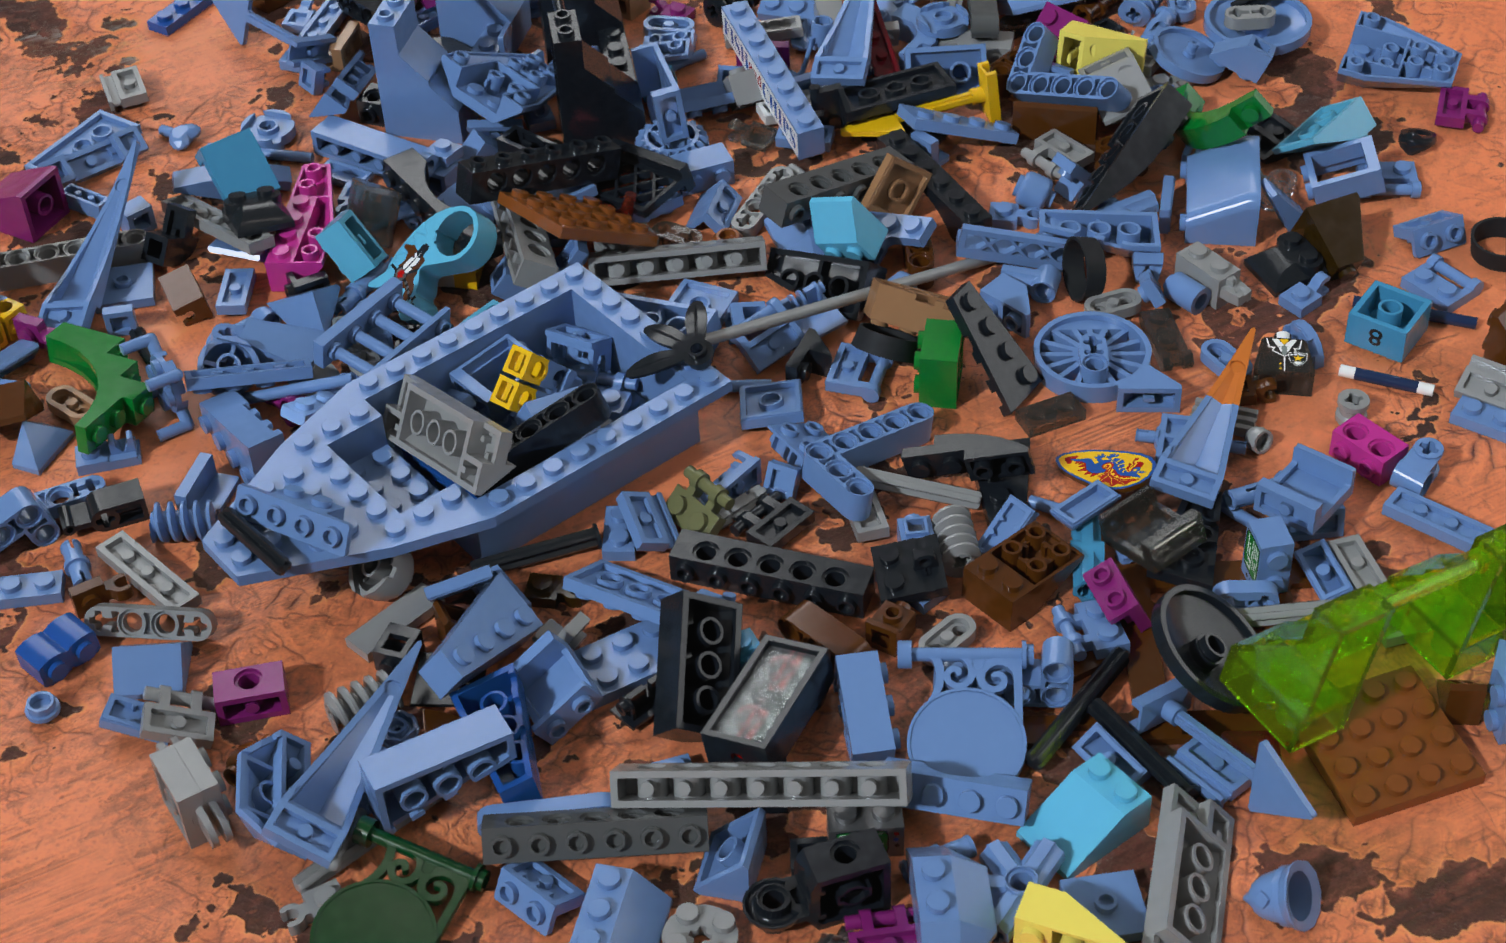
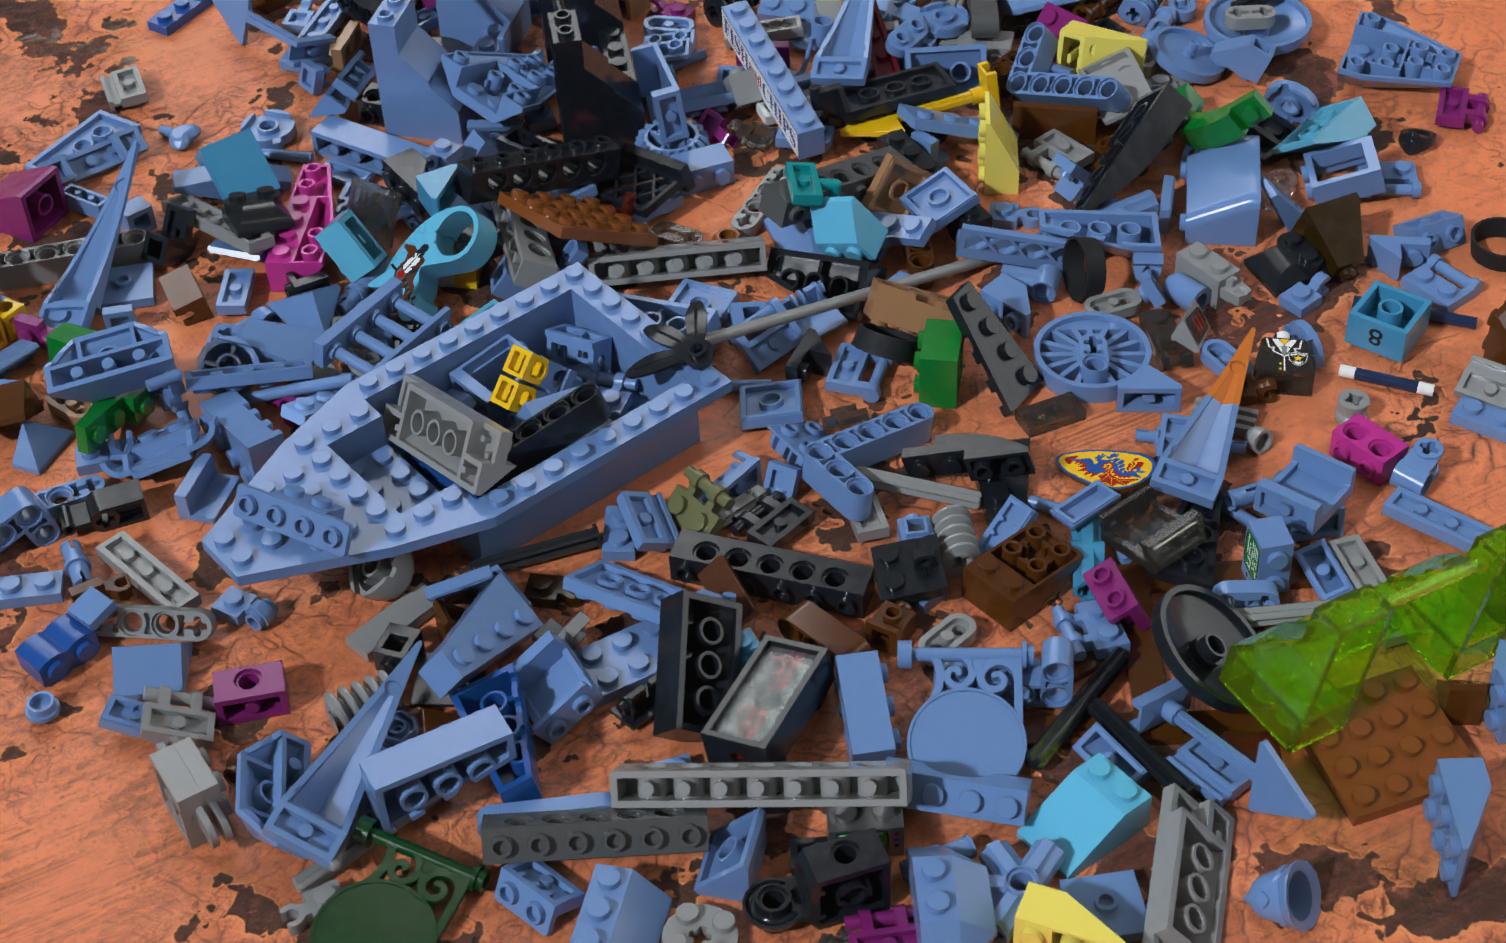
(92, 608): none -> medium blue tile
(108, 362): none -> medium blue wedge
(162, 449): none -> medium blue plate
(182, 522): medium blue piece -> none
(241, 606): none -> medium blue plate
(254, 541): black axle -> none
(437, 188): none -> dark azure slope
(716, 128): none -> magenta plate
(716, 207): medium blue panel -> none
(721, 578): none -> reddish brown slope
(806, 186): none -> teal plate
(845, 416): none -> clear smoke plate
(907, 35): none -> medium blue plate
(940, 197): none -> medium blue tile
(997, 151): none -> light yellow slope
(1034, 191): medium blue head -> none
(1192, 328): none -> light grey slope
(1286, 91): none -> medium blue tile
(1393, 252): none -> medium blue slope
(1456, 813): none -> medium blue slope

